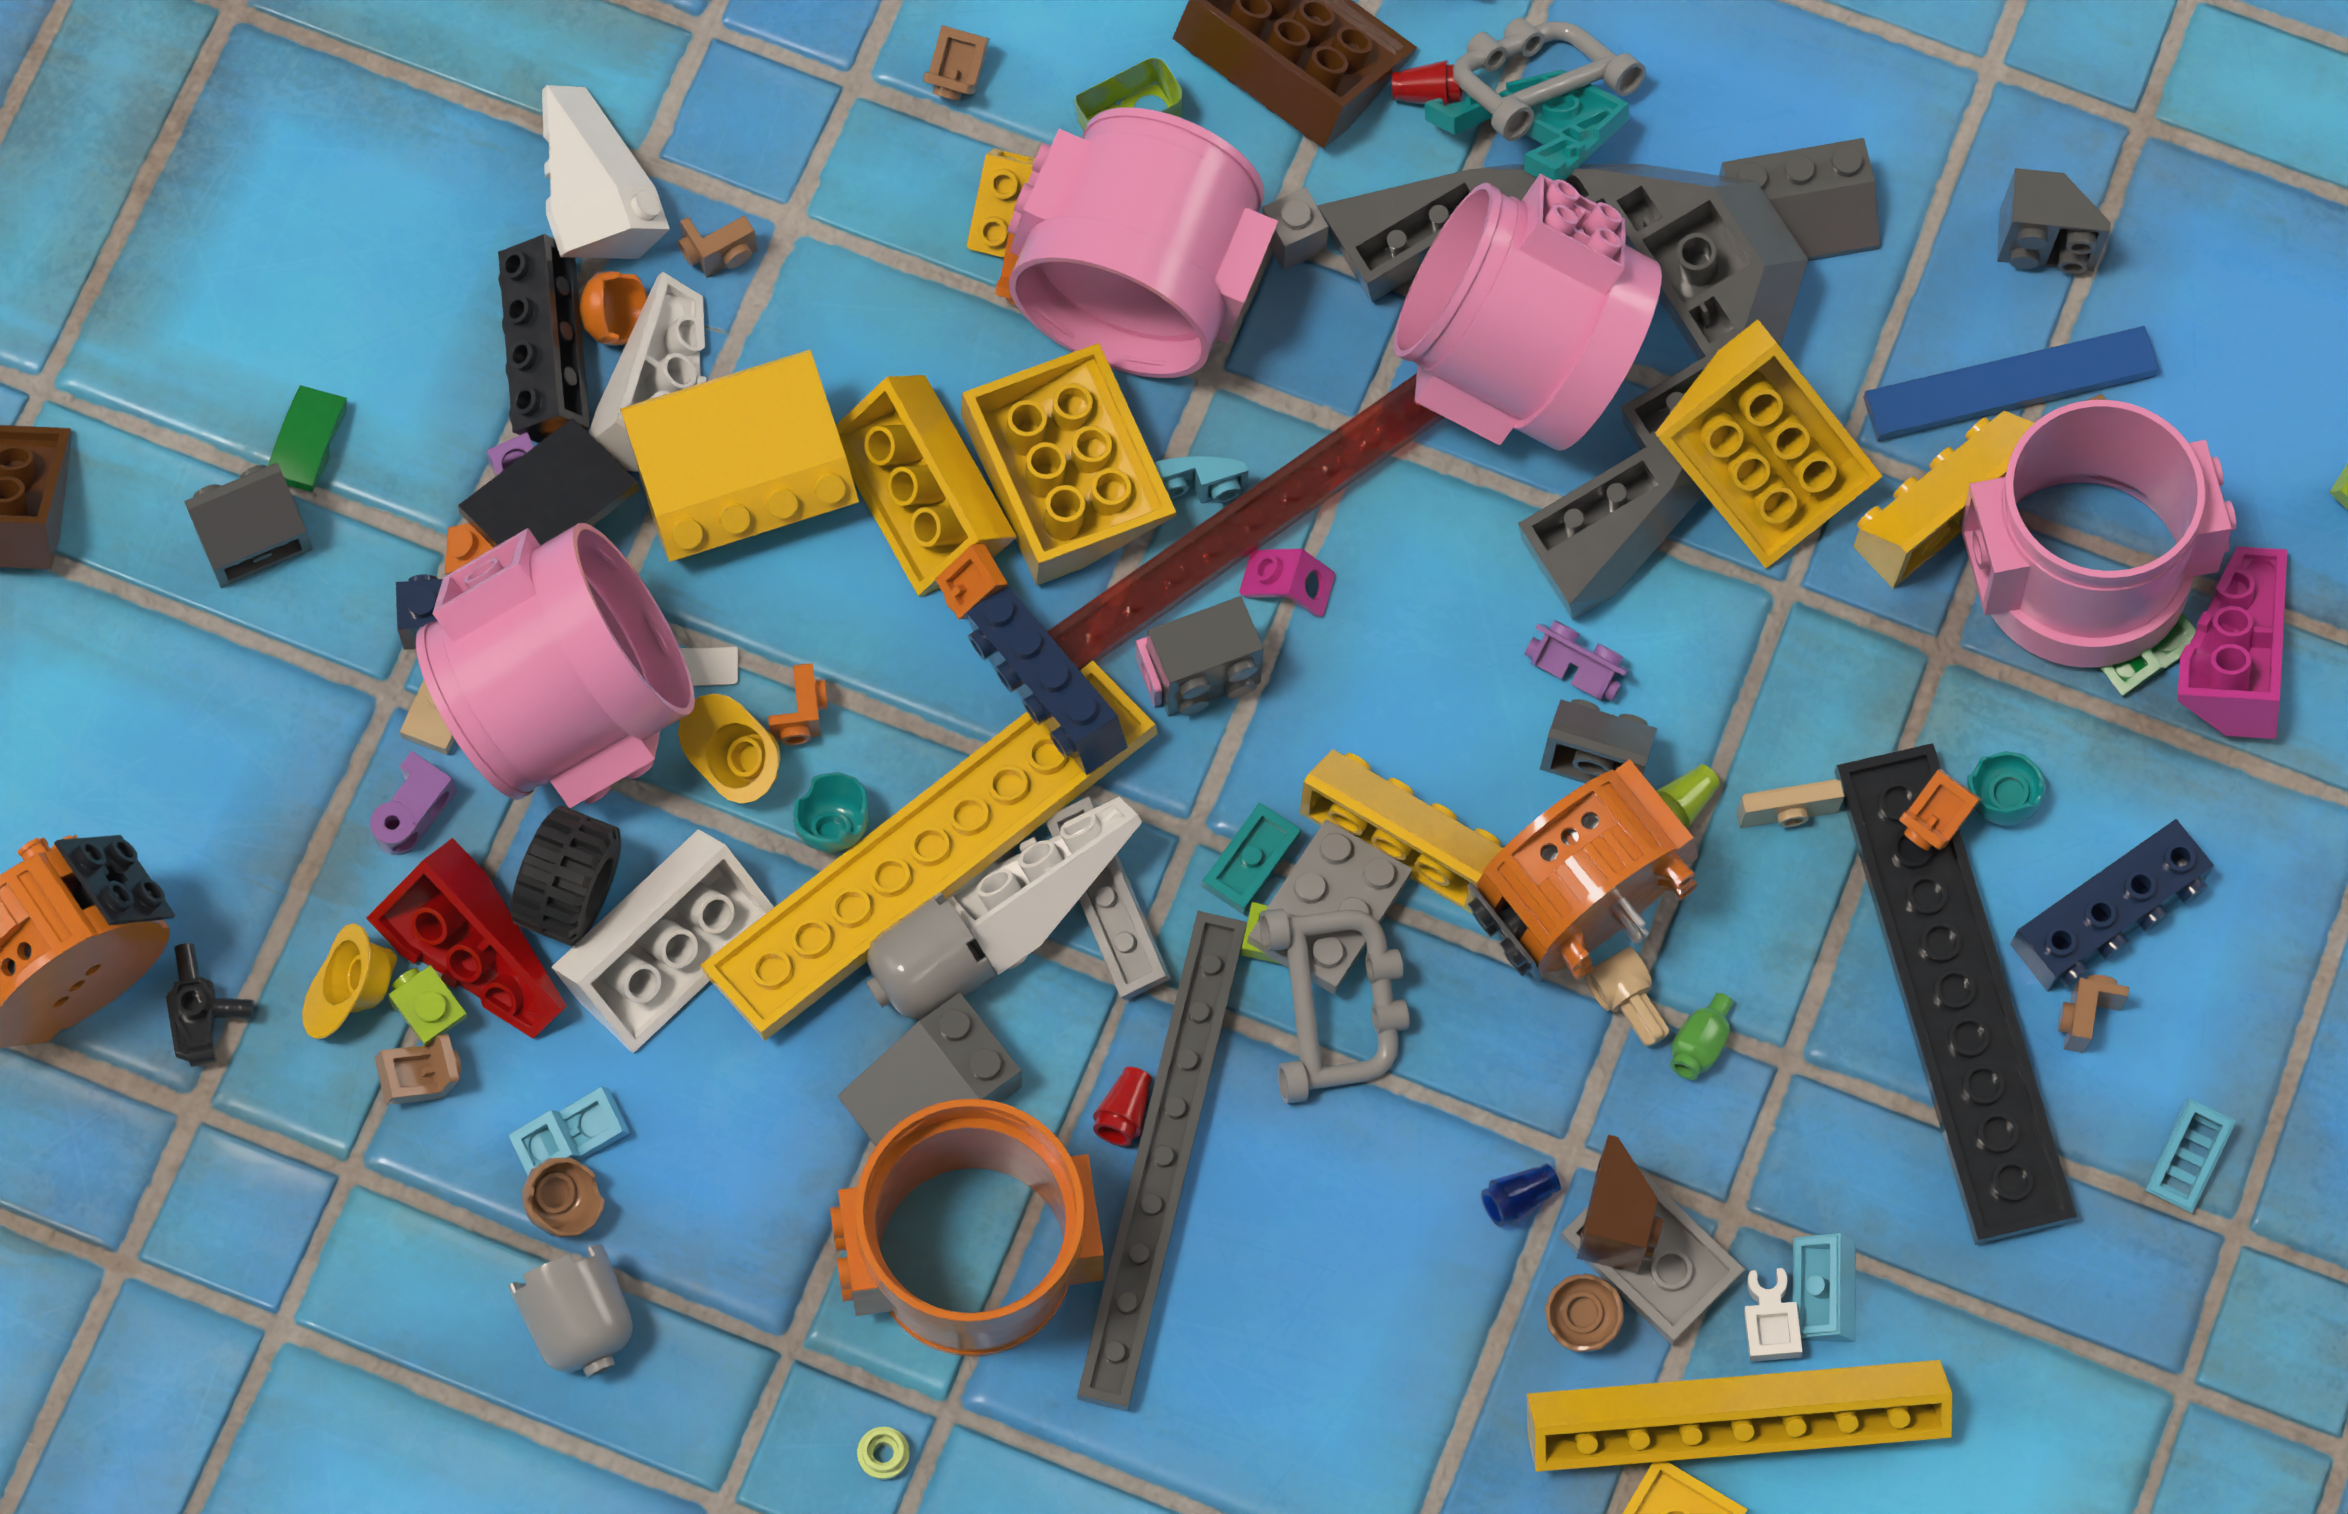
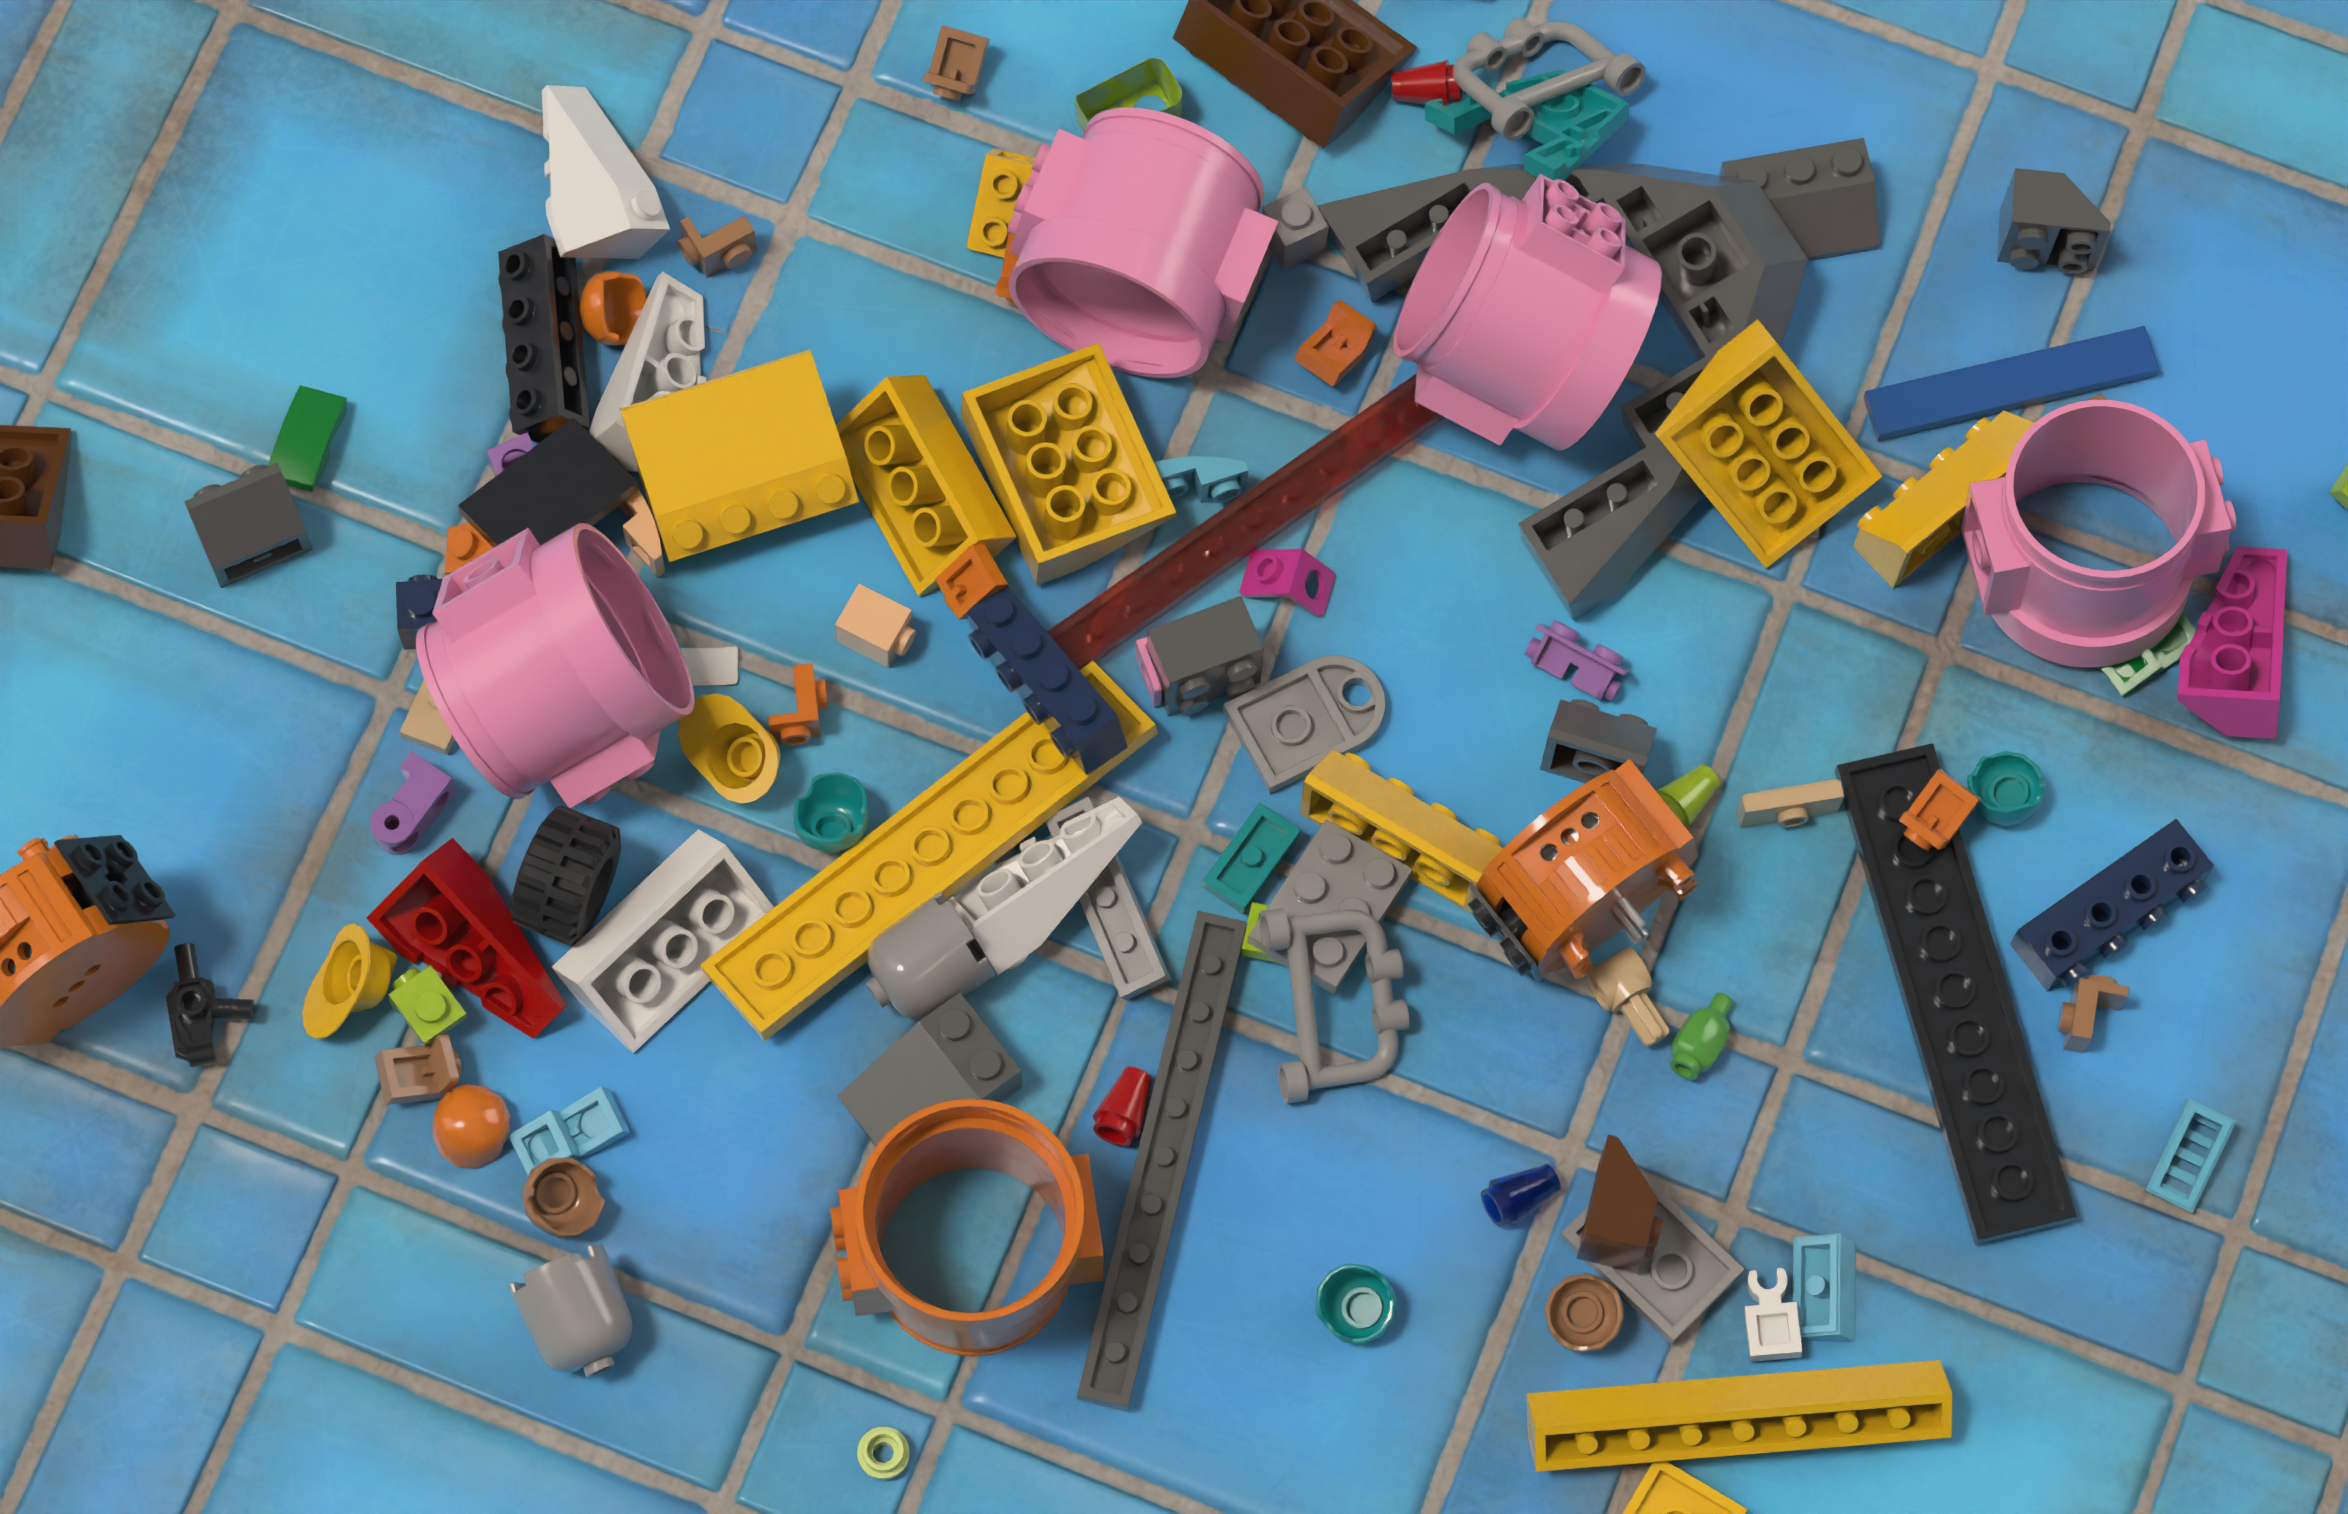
(471, 1126): none -> orange hair
(642, 533): none -> light nougat slope
(875, 626): none -> light nougat brick
(1304, 716): none -> light grey tile
(1337, 344): none -> orange bracket
(1356, 1303): none -> teal hair

